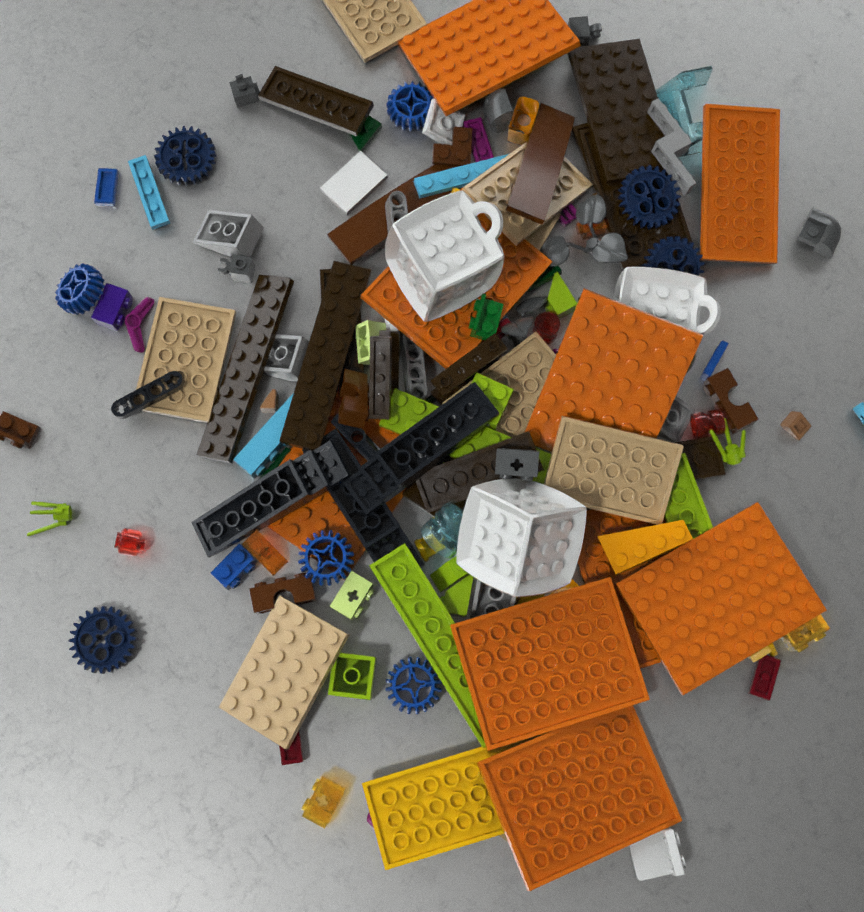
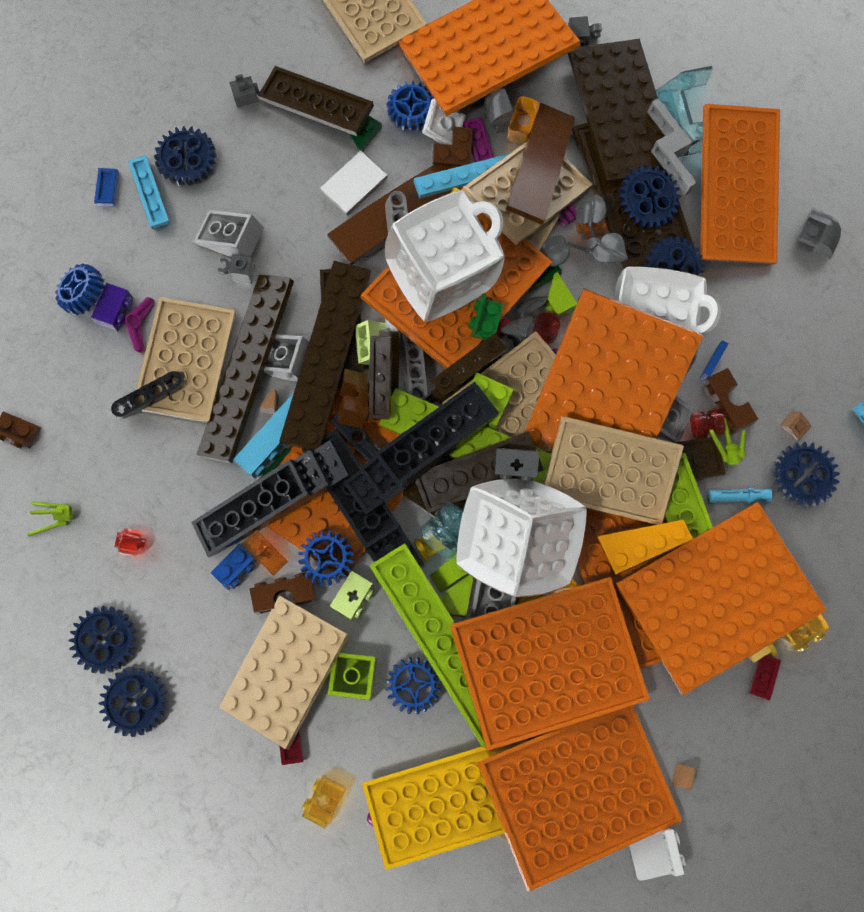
(121, 688): none -> dark blue gear
(683, 776): none -> medium nougat slope
(746, 495): none -> medium azure pin
(818, 487): none -> dark blue gear

